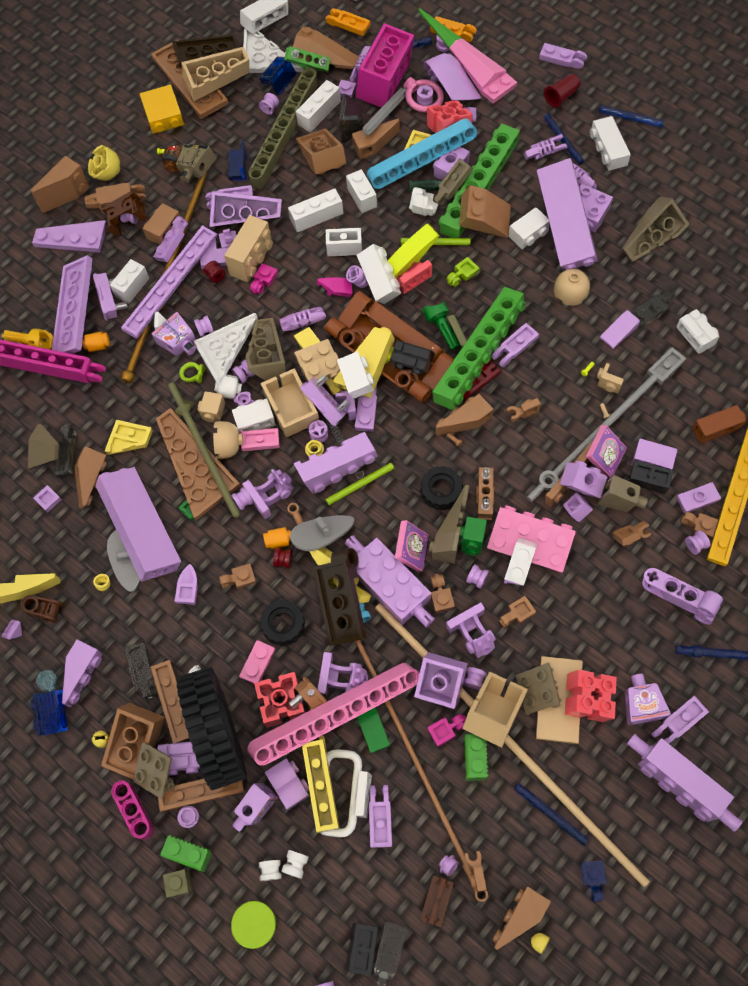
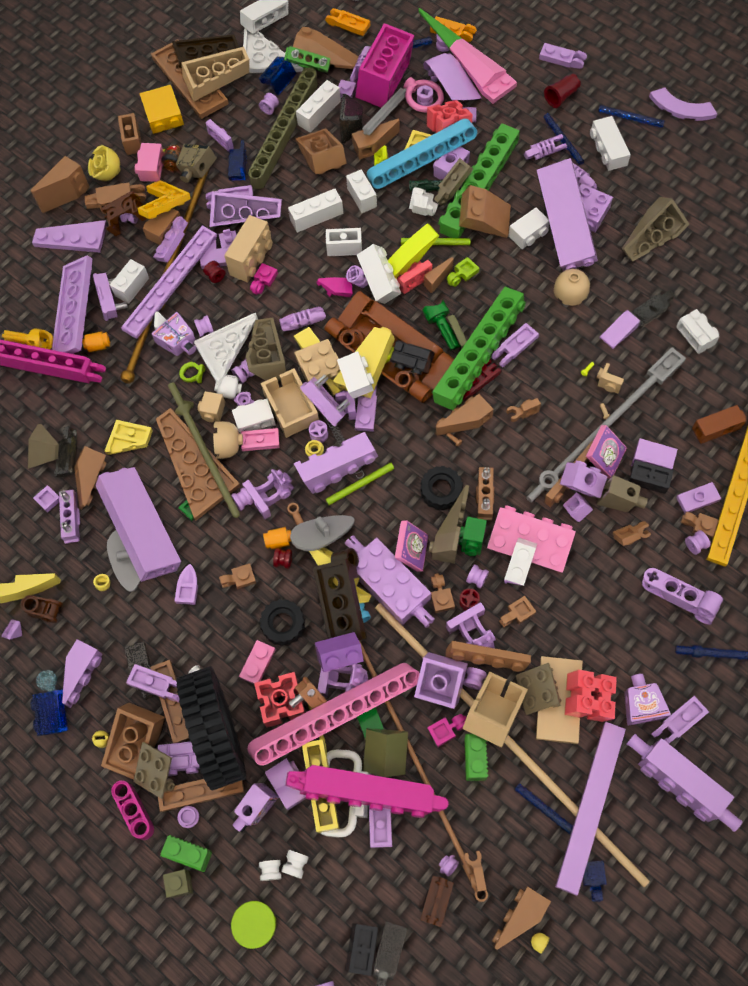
(69, 525): none -> lavender piece
(130, 133): none -> medium nougat brick
(149, 162): none -> bright pink brick
(152, 682): none -> lavender hinge
(168, 198): none -> yellow plate
(219, 135): none -> lavender plate
(339, 652): none -> medium lavender brick
(366, 789): none -> dark pink hinge
(380, 155): none -> neon yellow slope
(385, 752): none -> olive slope
(437, 275): none -> medium nougat slope
(469, 595): none -> dark red wheel
(484, 655): none -> medium nougat plate
(590, 809): none -> lavender tile
(682, 109): none -> lavender tile

